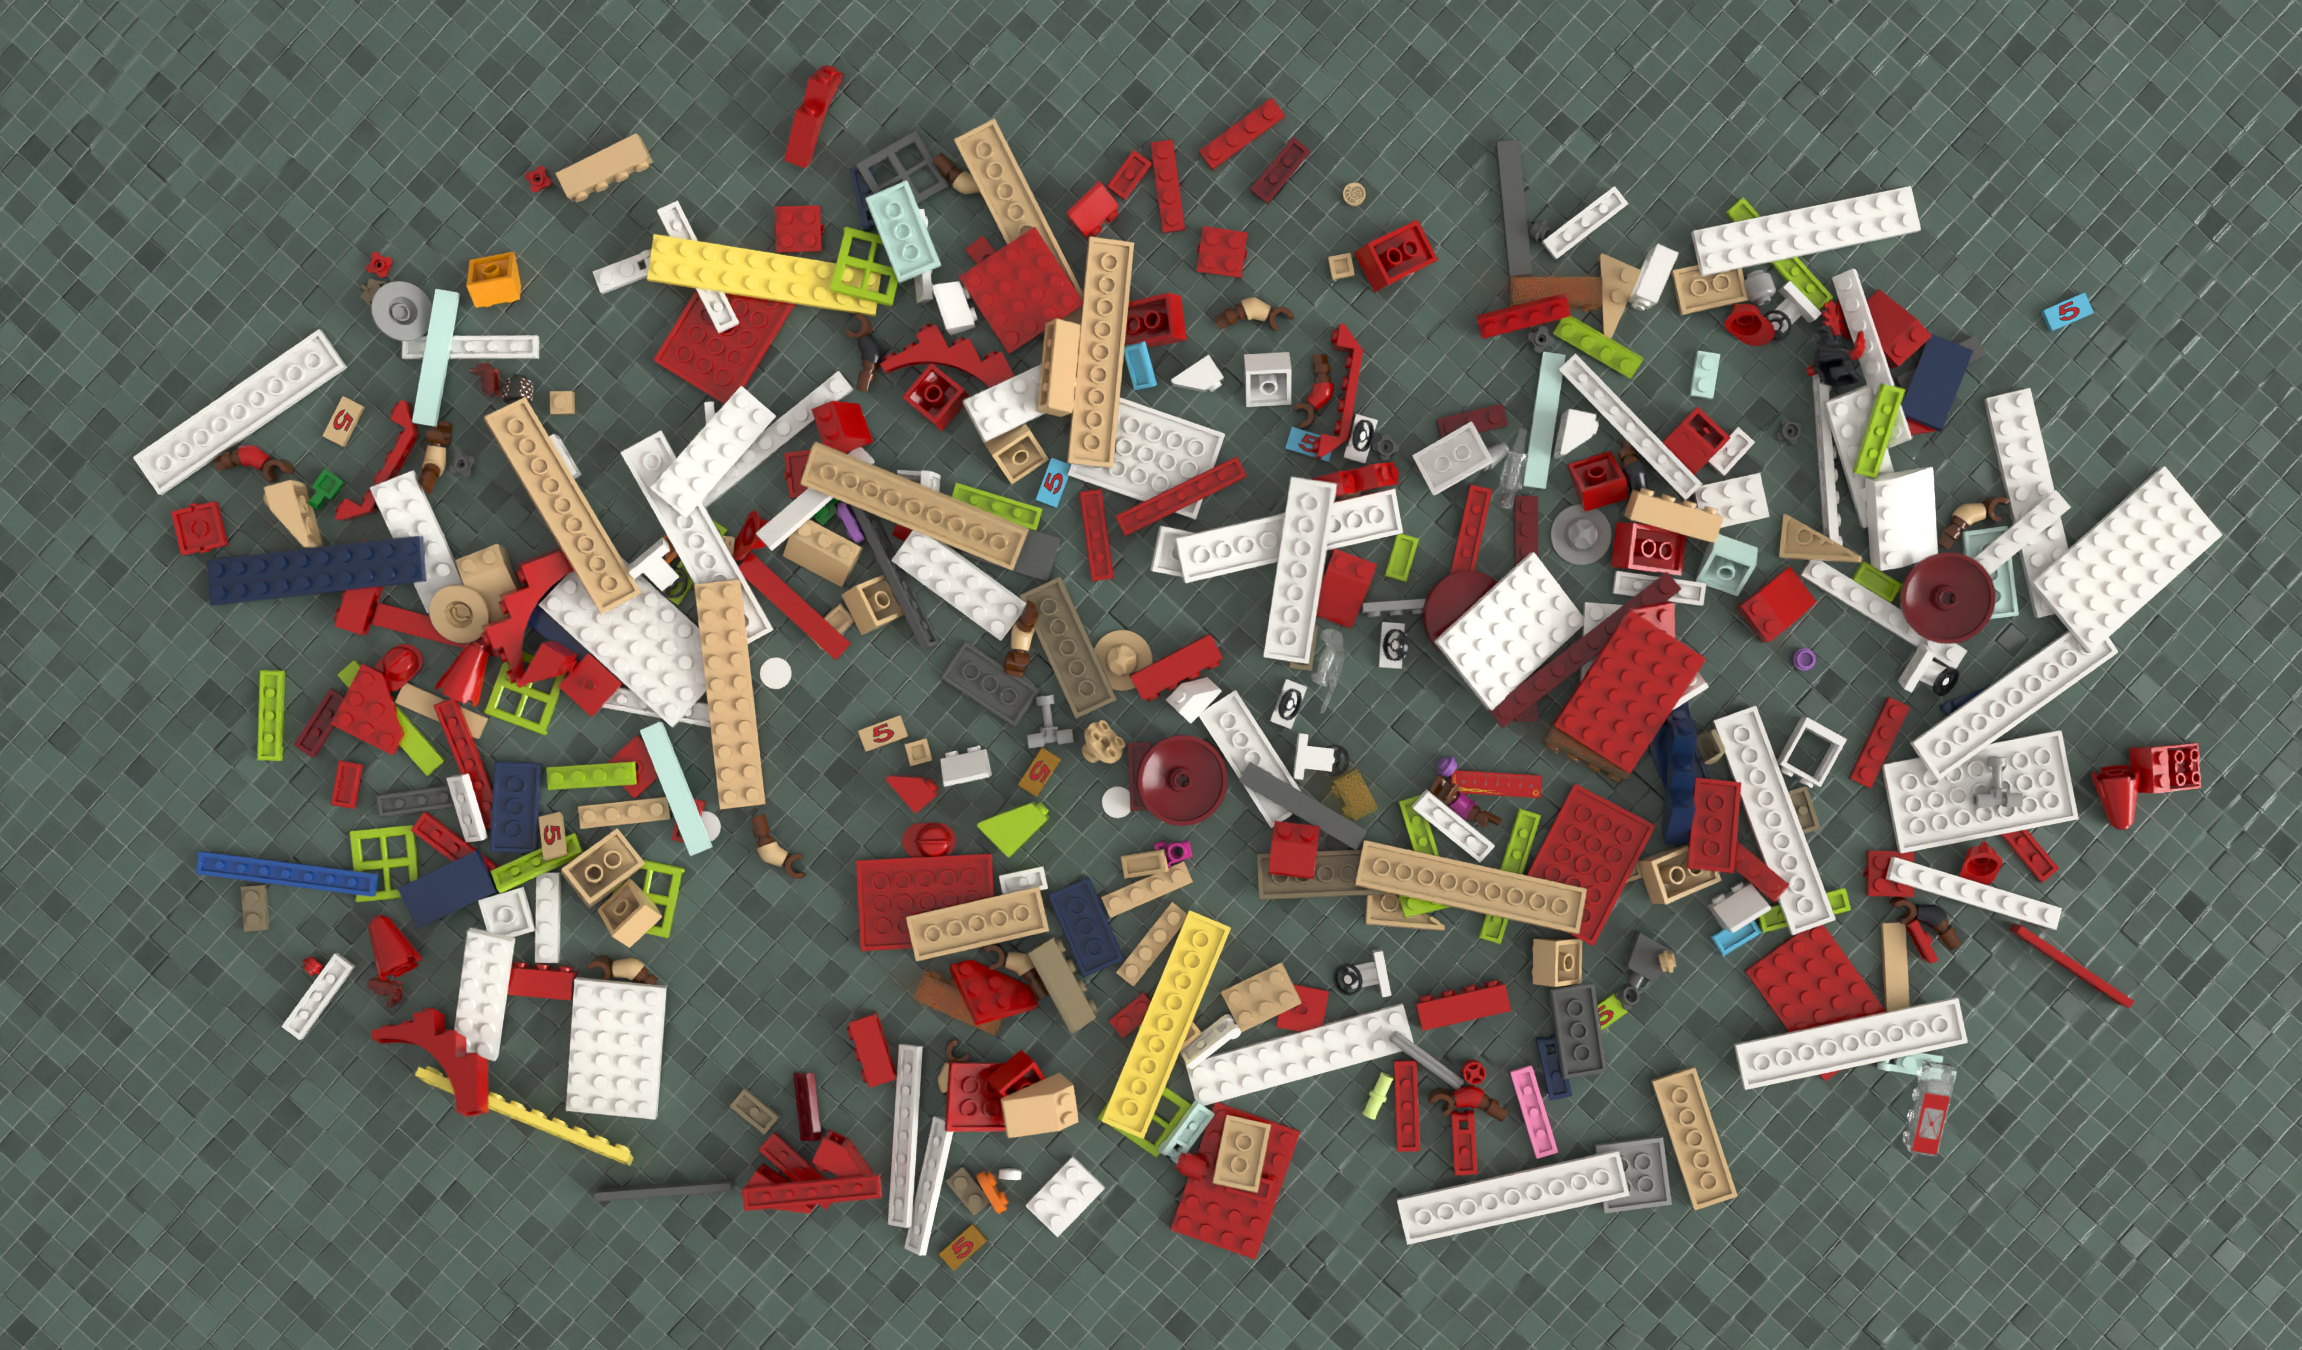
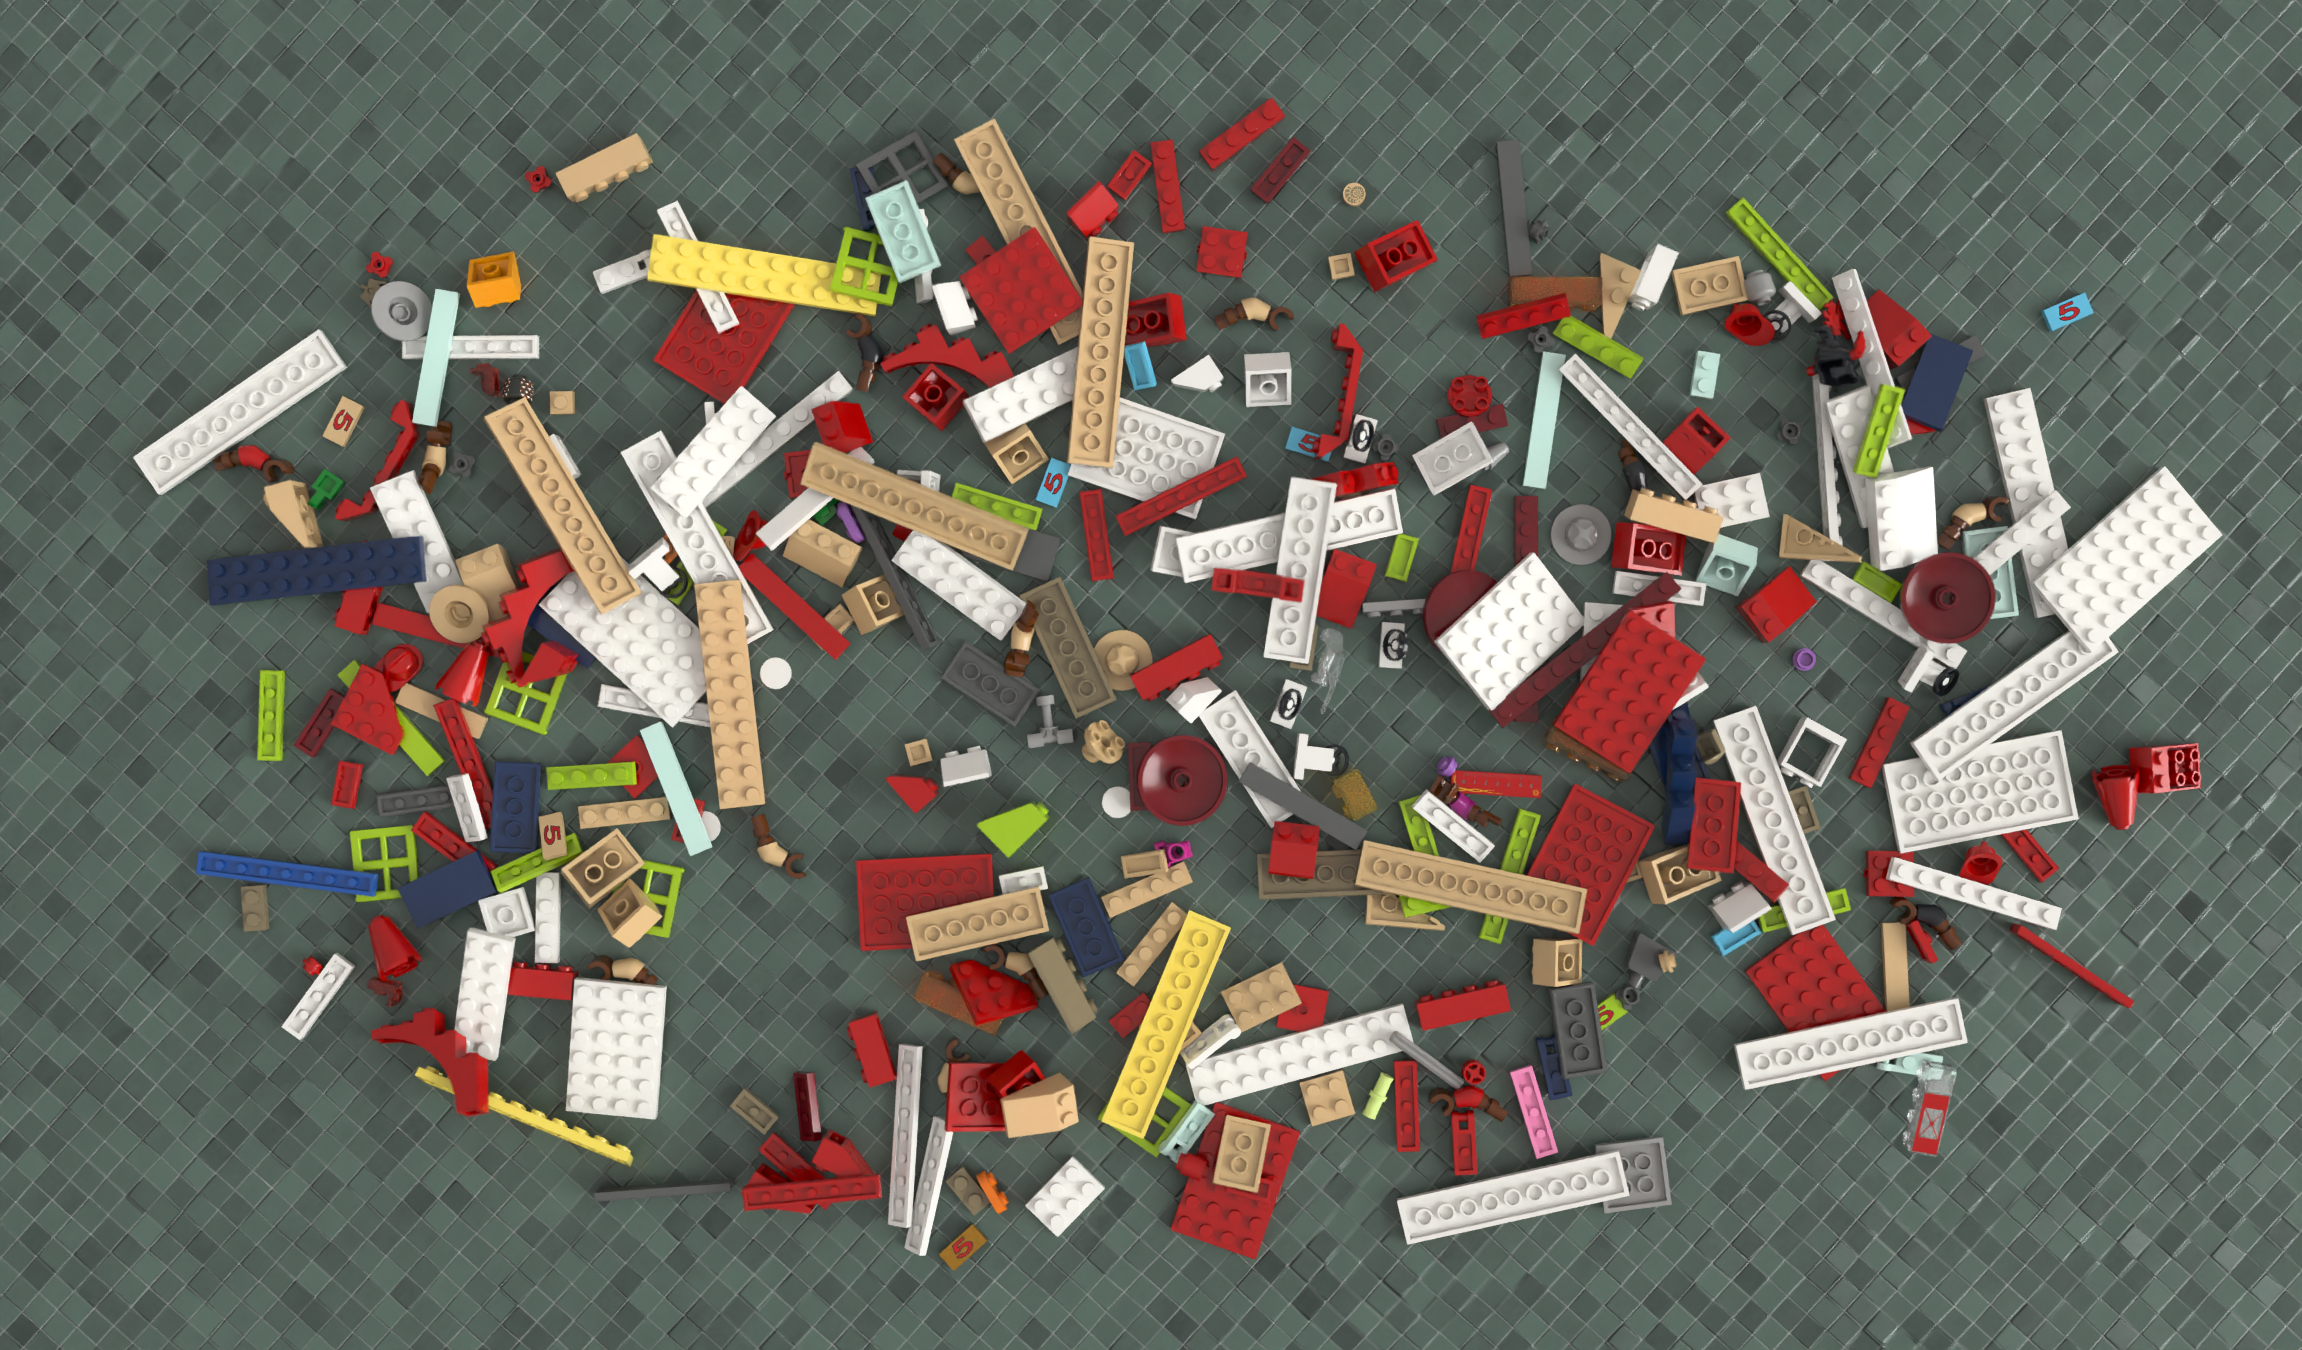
(199, 528): red plate -> none
(590, 684): red plate -> none
(798, 229): red plate -> none
(811, 114): red arch -> none
(883, 733): tan tile -> none
(929, 840): red piece -> none
(1010, 1174): white tile -> none
(1039, 771): pearl gold tile -> none
(1059, 368): tan brick -> none
(1258, 584): none -> red slope
(1321, 391): piece -> none
(1327, 1097): none -> tan plate
(1364, 975): white piece -> none
(1469, 395): none -> red dish
(1513, 471): clear animal -> none
(1573, 431): white slope -> none
(1584, 223): white plate -> none
(1598, 481): red slope -> none
(1694, 1138): tan plate -> none
(1731, 452): white plate -> none
(1805, 231): white plate -> none
(1997, 794): light grey bar -> none

